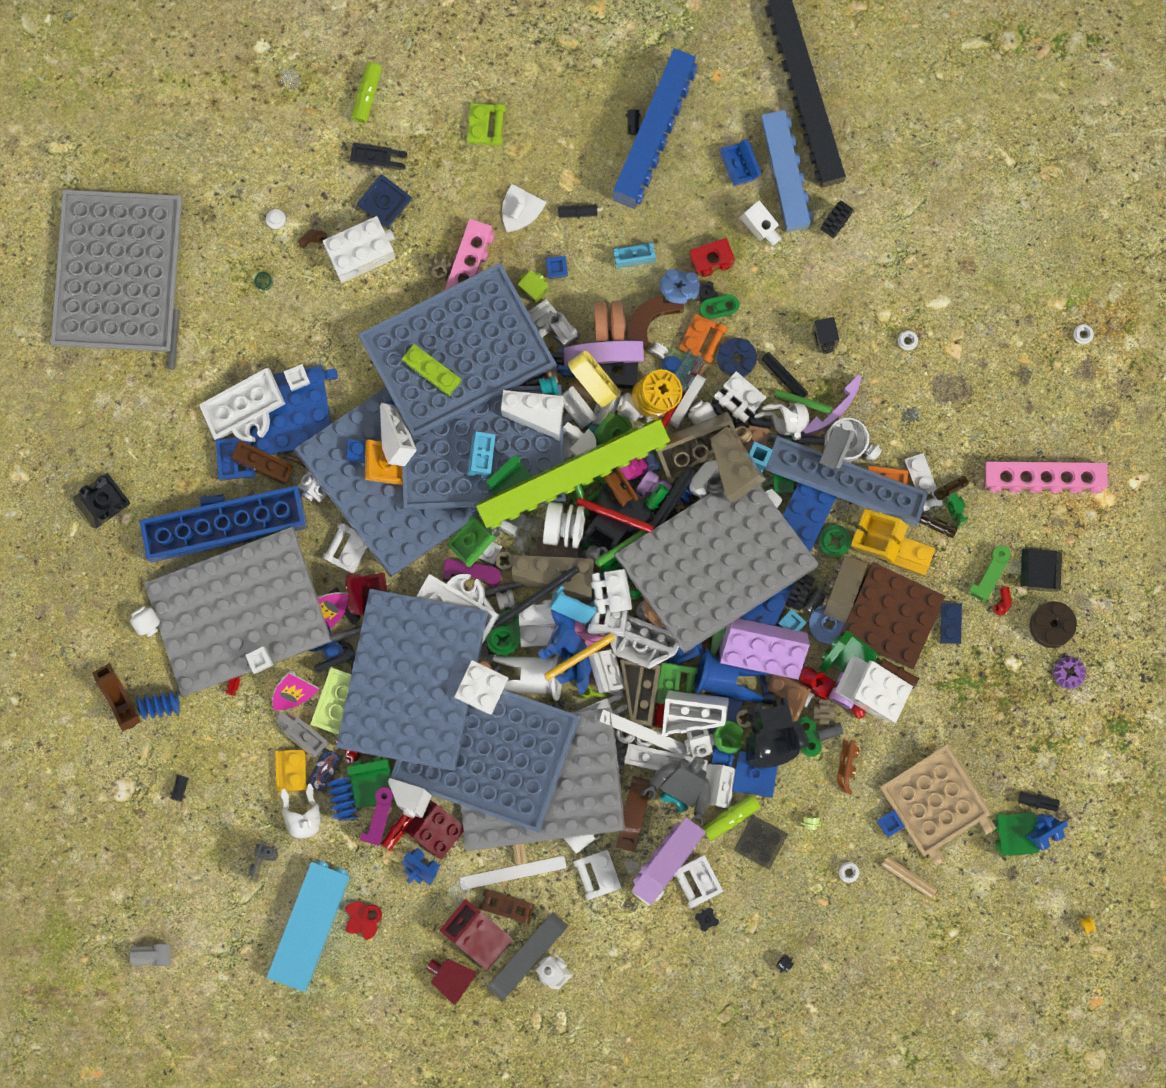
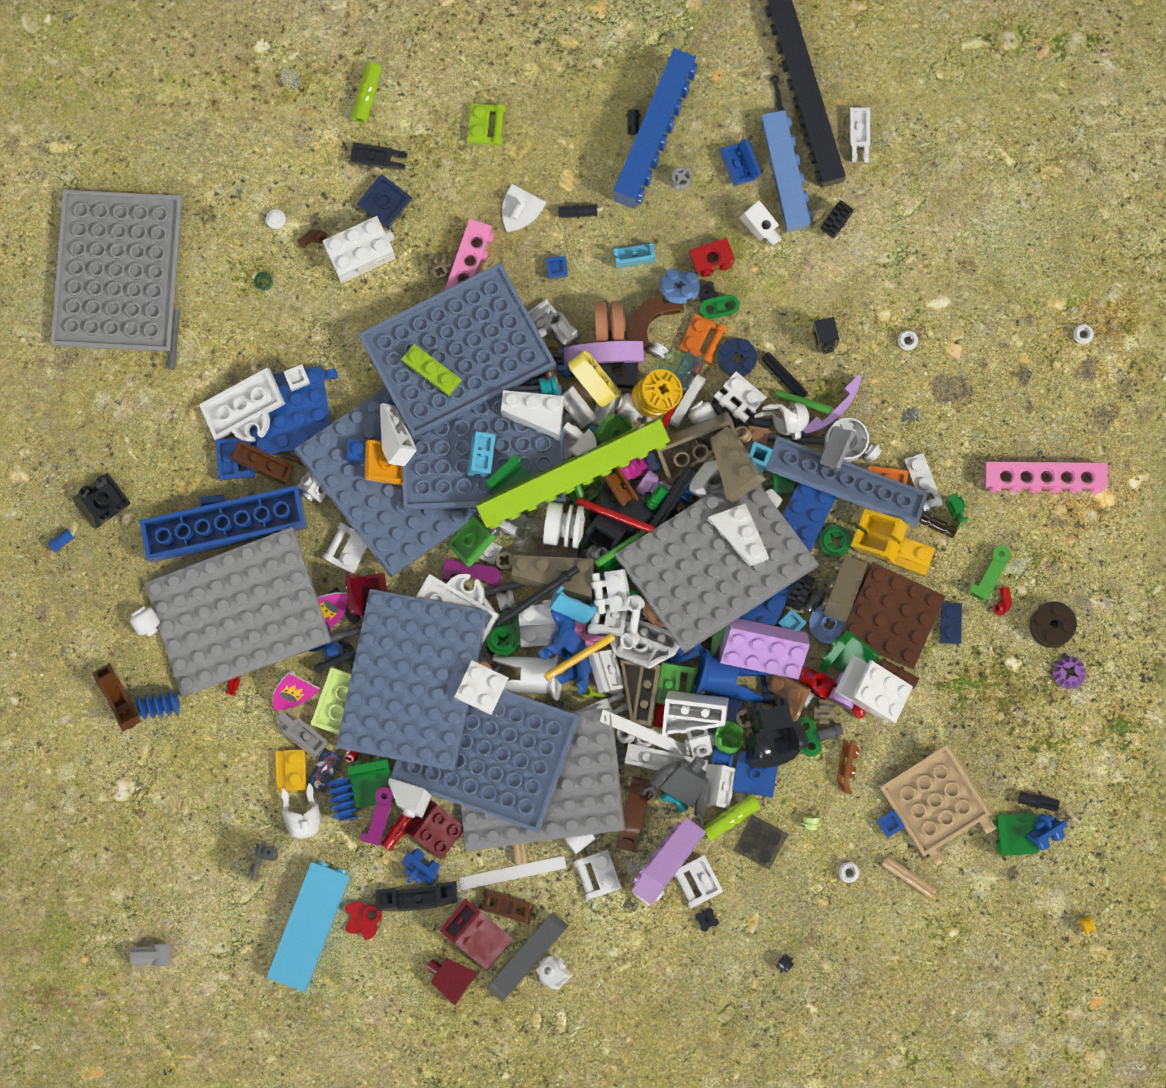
(60, 540): none -> blue pin
(179, 788): black pin -> none
(259, 660): white plate -> none
(417, 898): none -> black slope
(533, 285): lime brick -> none
(631, 638): none -> white bar
(671, 363): blue plate -> none
(683, 175): none -> light grey wheel
(741, 533): none -> white wing
(774, 79): none -> black hinge
(859, 131): none -> white hinge
(951, 487): dark brown axle -> none
(1041, 570): black slope -> none

